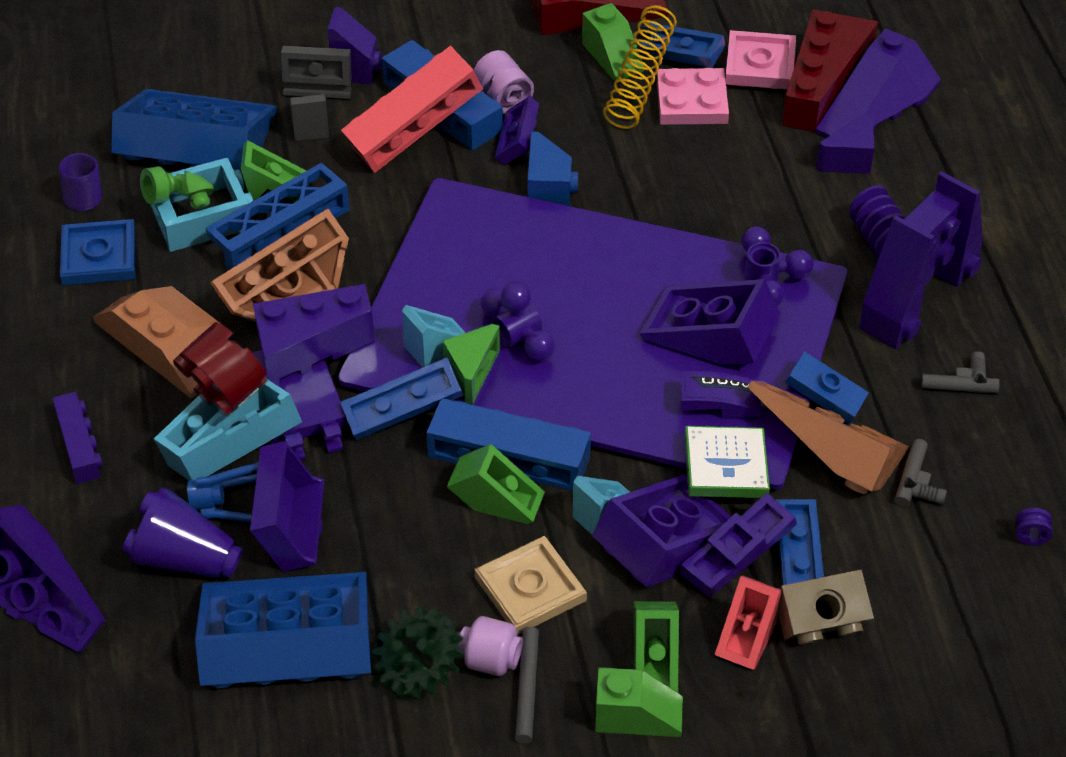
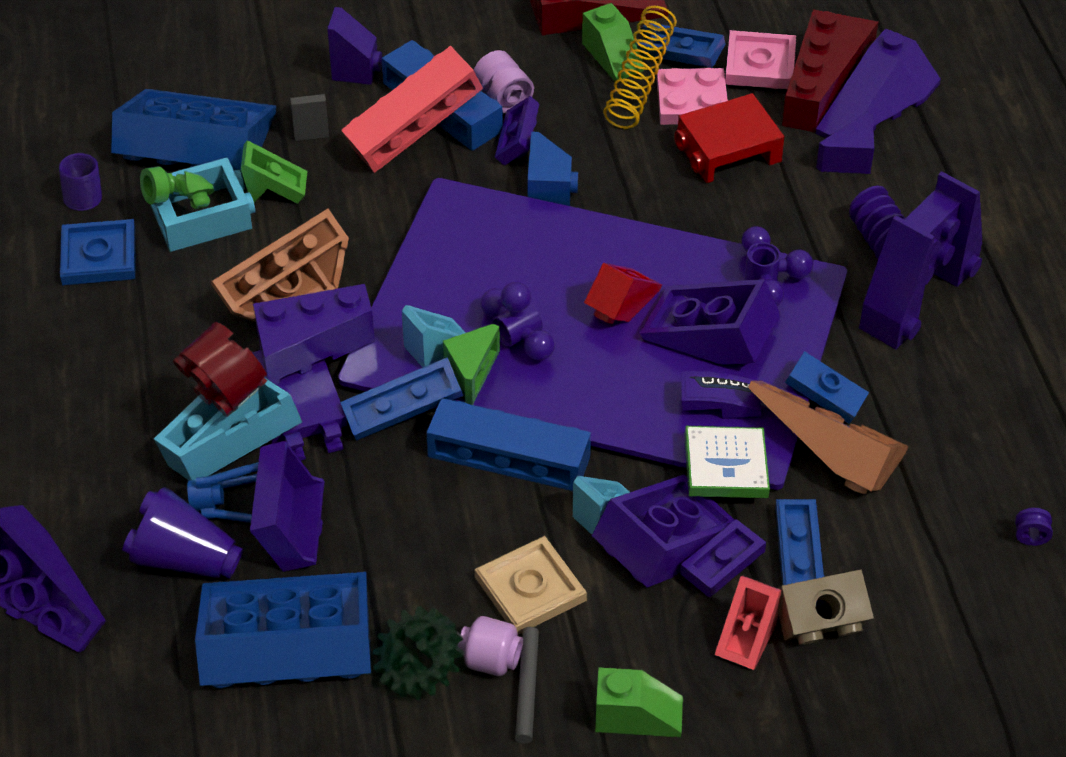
(76, 437): dark purple piece -> none
(157, 329): nougat wedge -> none
(283, 218): blue fence -> none
(316, 71): dark grey plate -> none
(495, 486): bright green slope -> none
(620, 293): none -> red slope
(657, 640): bright green slope -> none
(728, 134): none -> red panel
(754, 532): dark purple slope -> none
(917, 479): dark grey hose -> none
(966, 379): dark grey hose -> none

